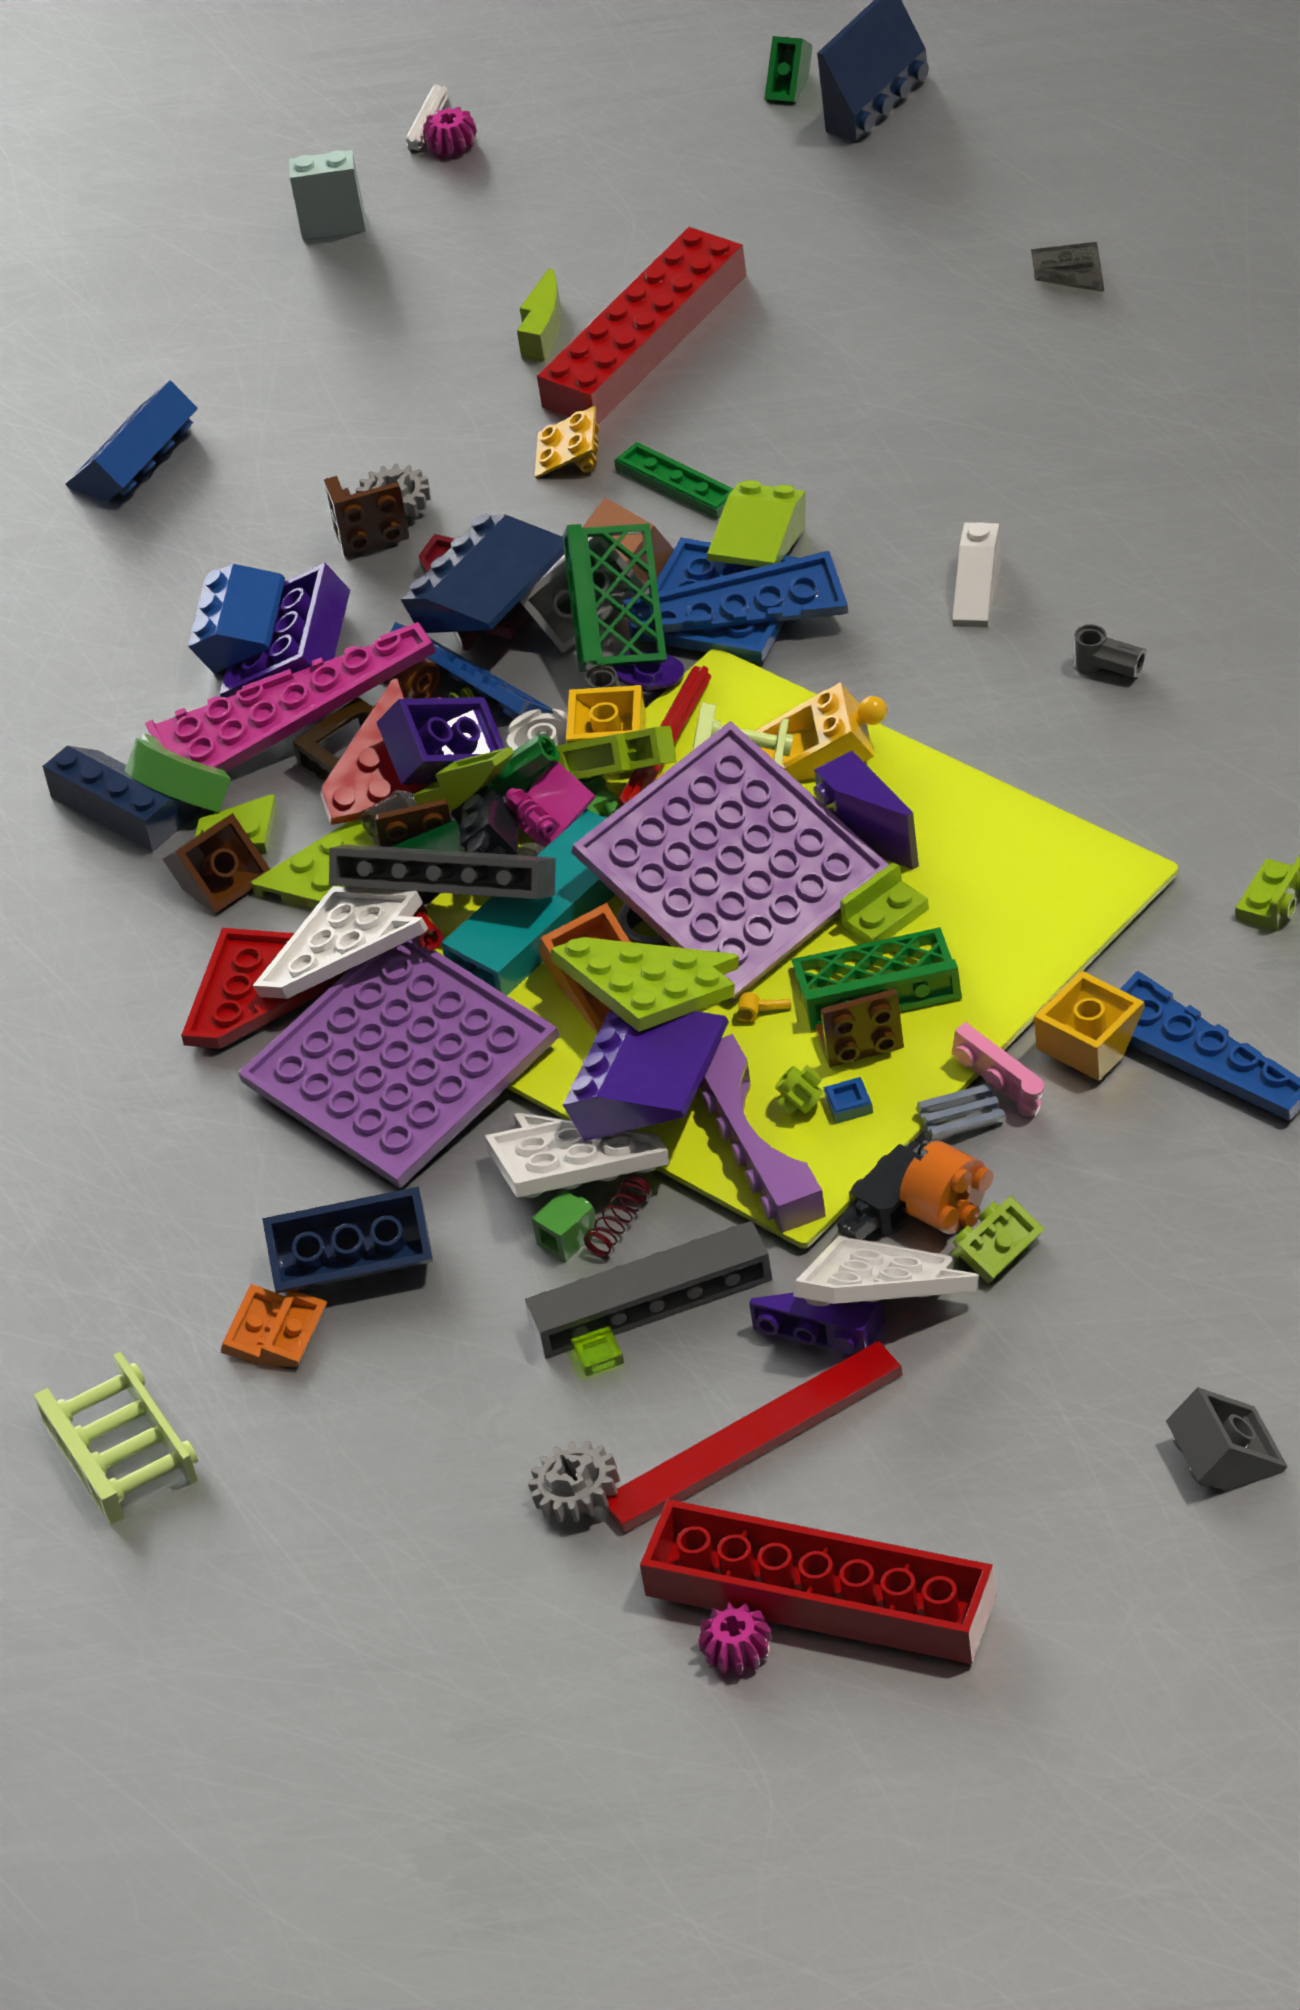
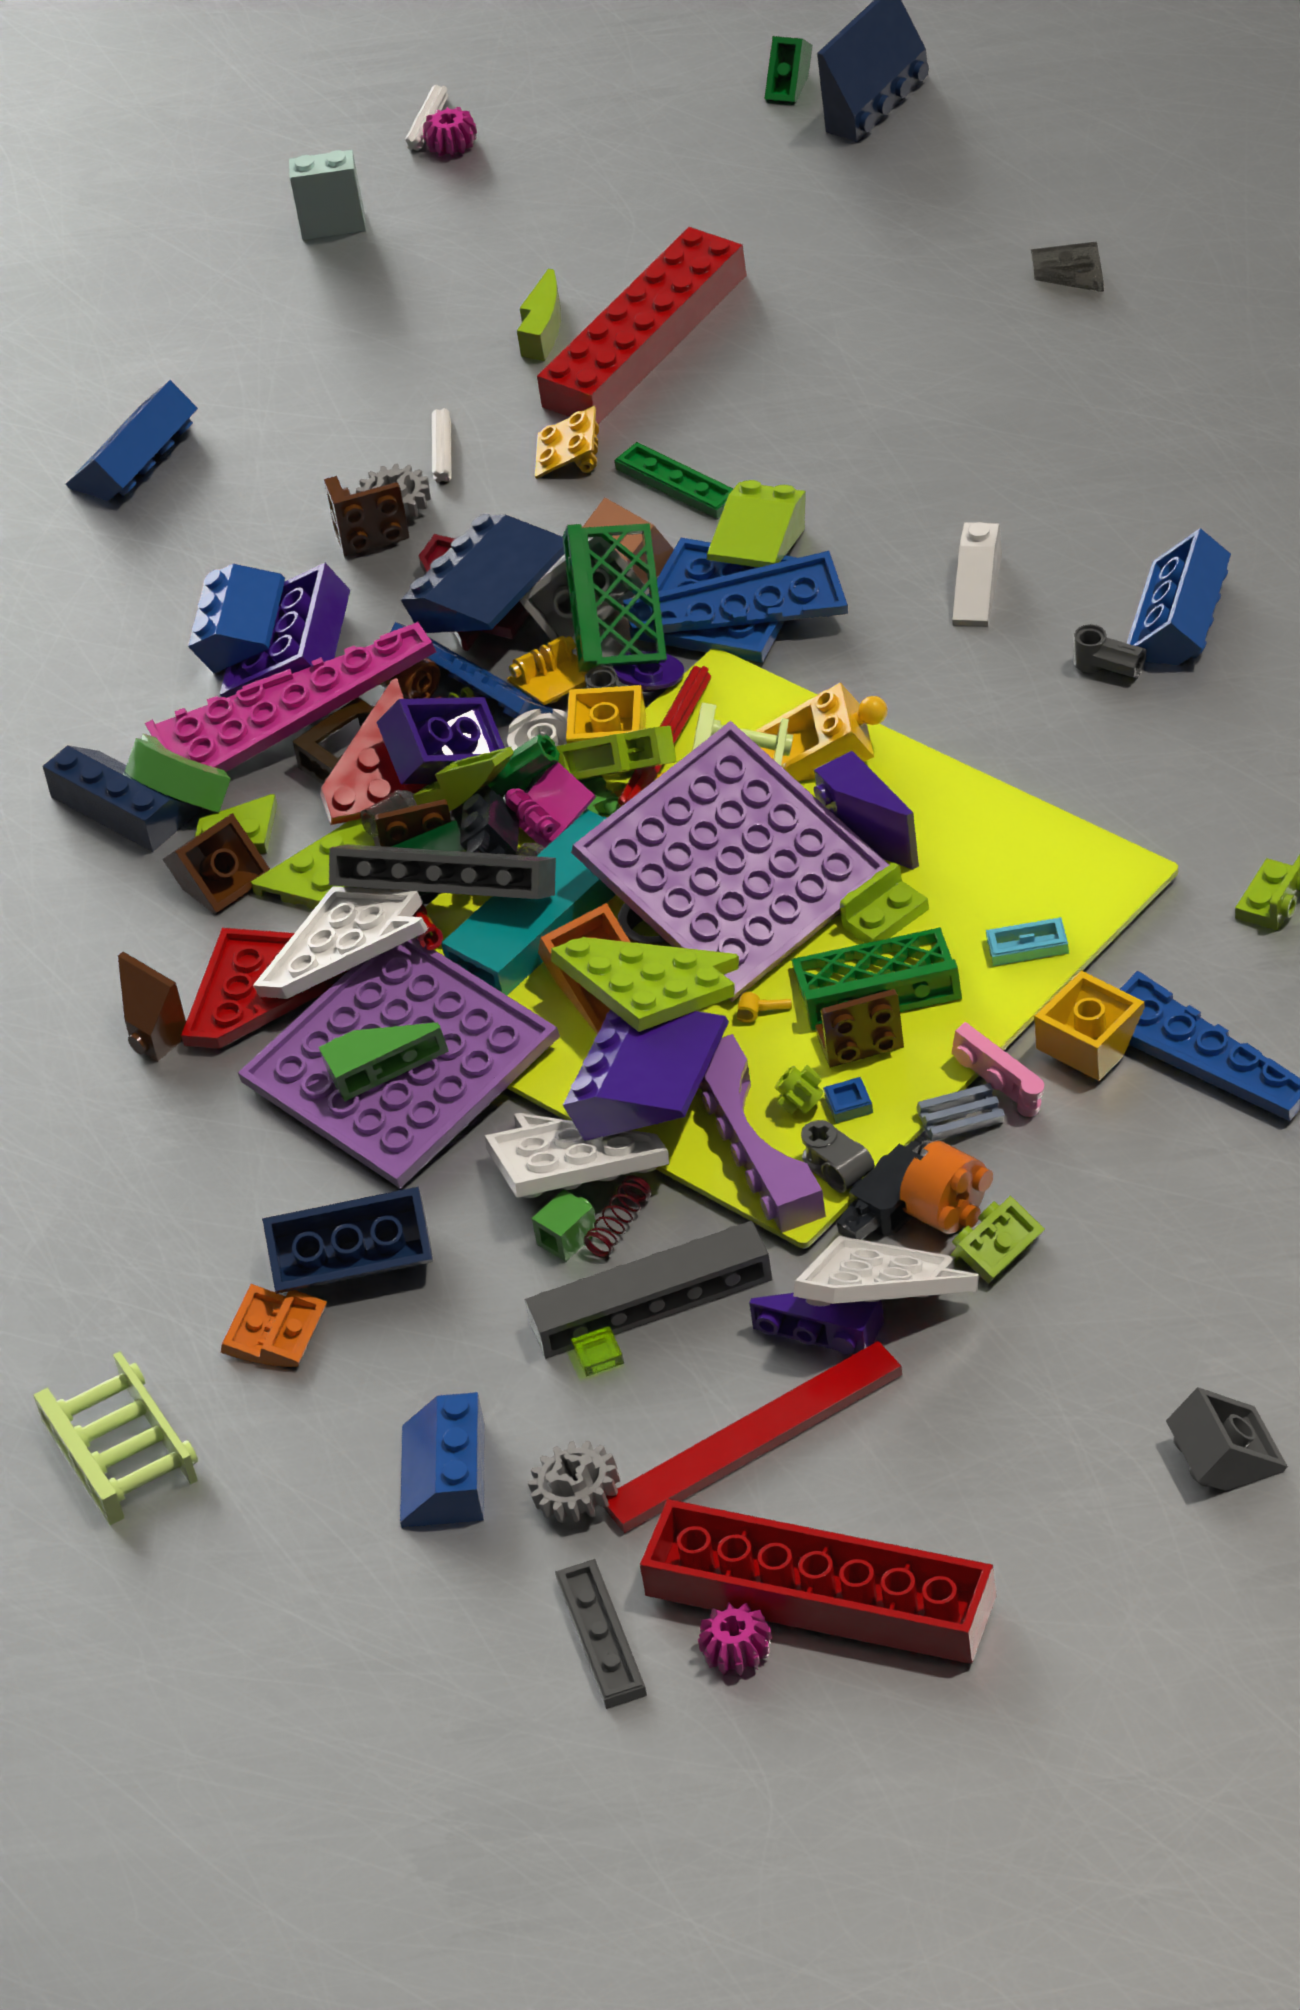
(150, 1008): none -> reddish brown slope
(379, 1054): none -> bright green slope
(441, 445): none -> white axle
(443, 1462): none -> blue slope
(548, 673): none -> yellow hinge
(600, 1634): none -> dark grey tile
(834, 1155): none -> dark grey piece
(1022, 943): none -> tile
(1180, 600): none -> blue slope

